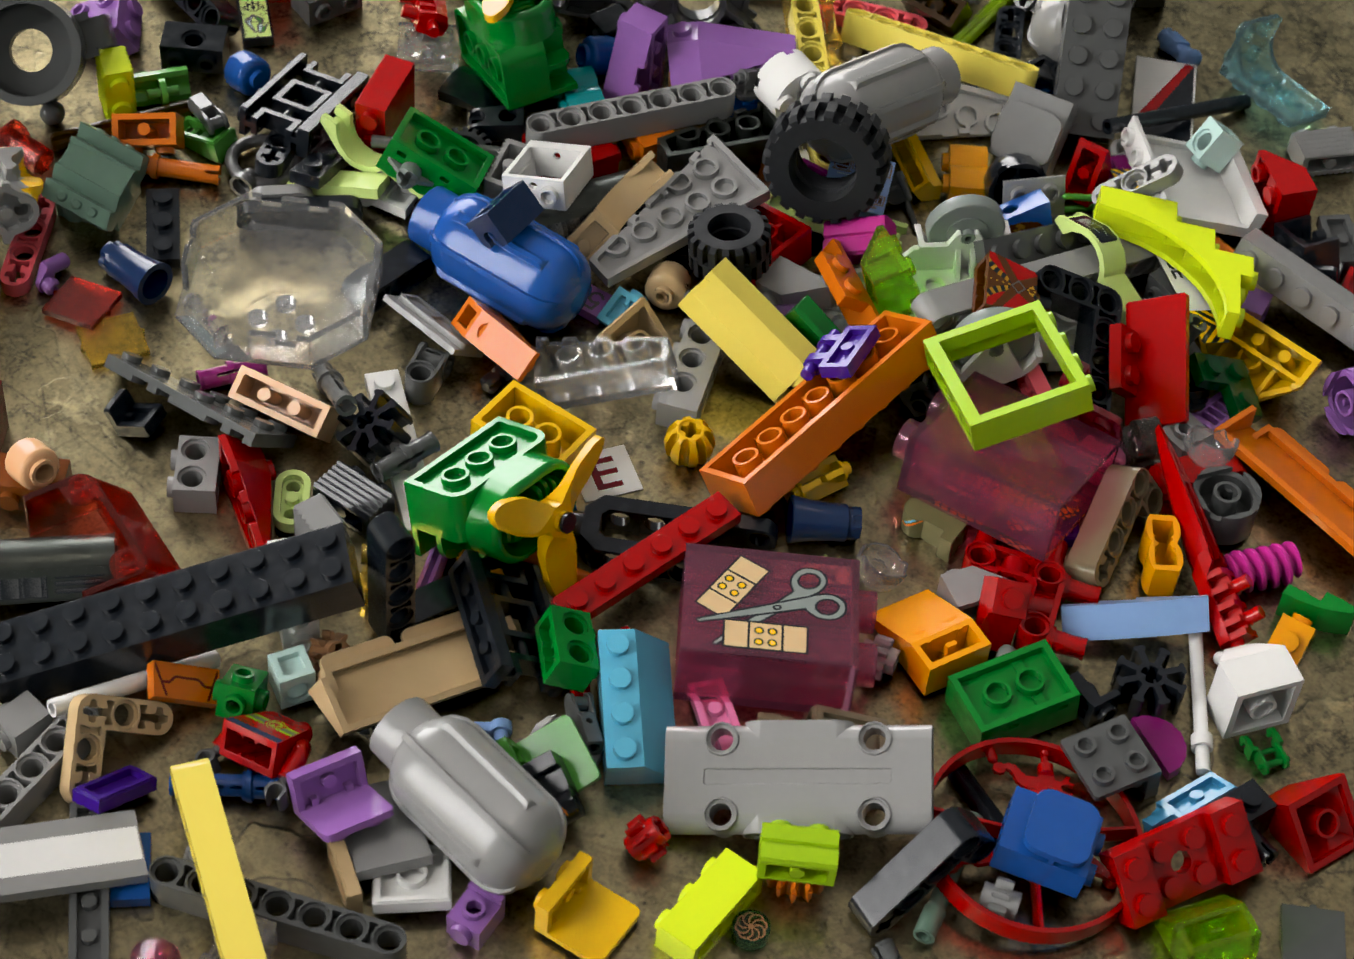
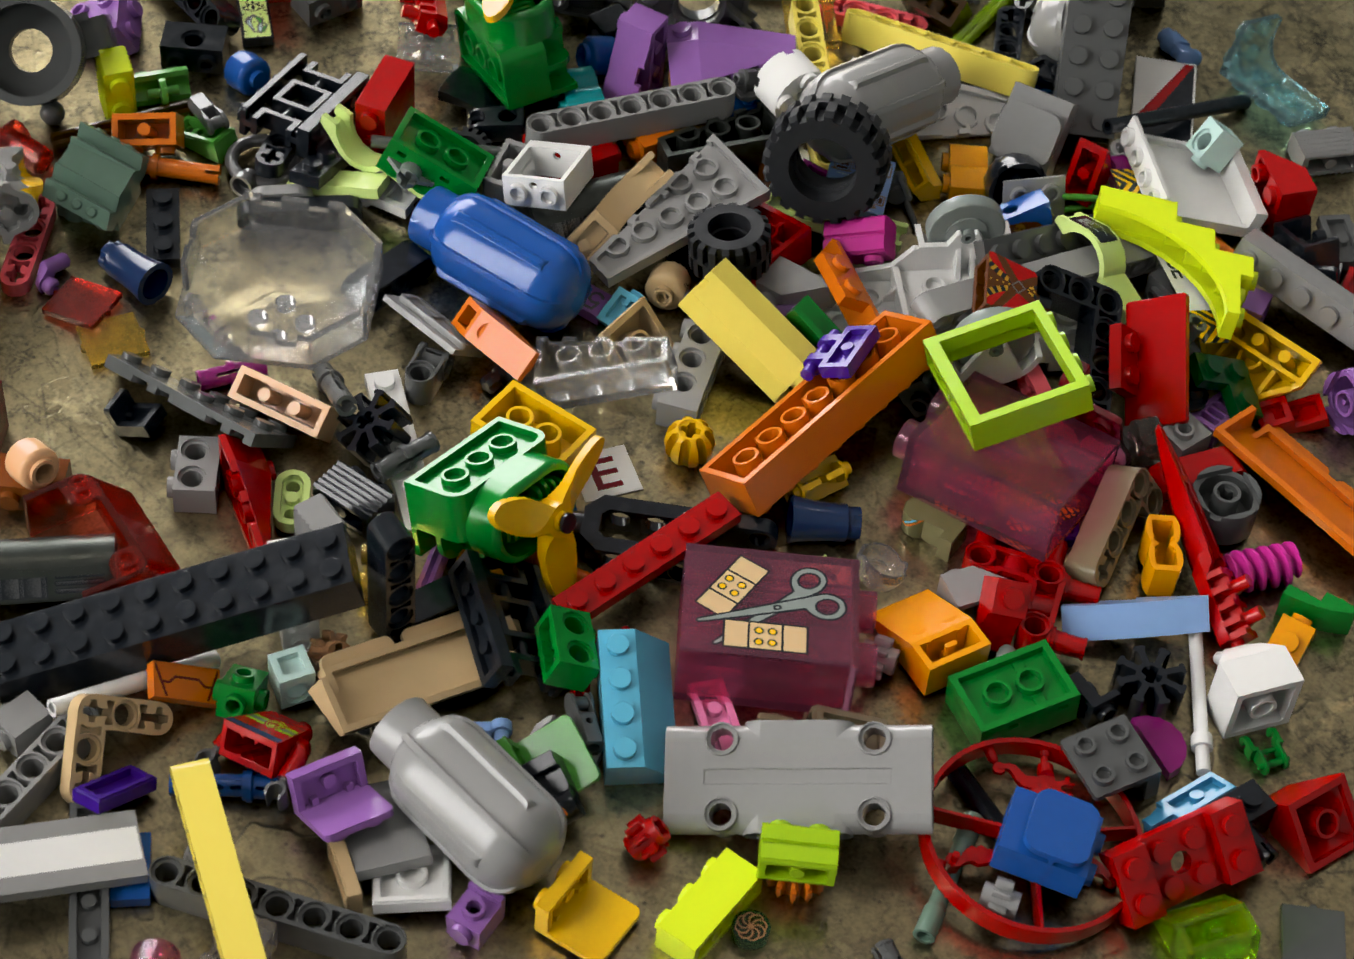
(506, 215): dark blue hinge -> none
(889, 274): clear neon green slope -> none
(919, 867): beam -> none
(1155, 168): light grey beam -> none
(1209, 447): clear hair -> none
(1294, 416): none -> red slope

